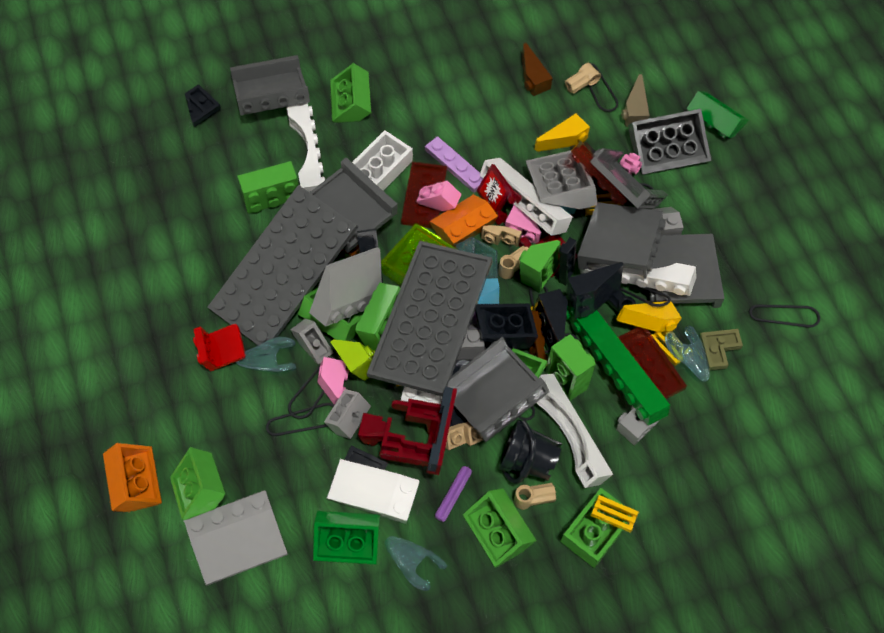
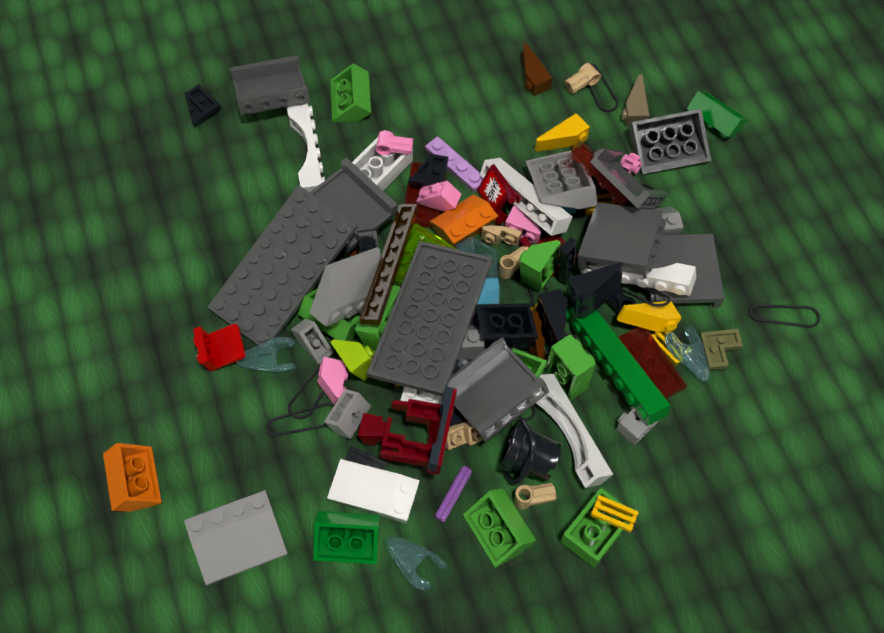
(197, 484): bright green slope -> none
(268, 186): bright green brick -> none
(388, 265): none -> dark brown plate
(389, 143): none -> bright pink piece
(431, 171): none -> black wing

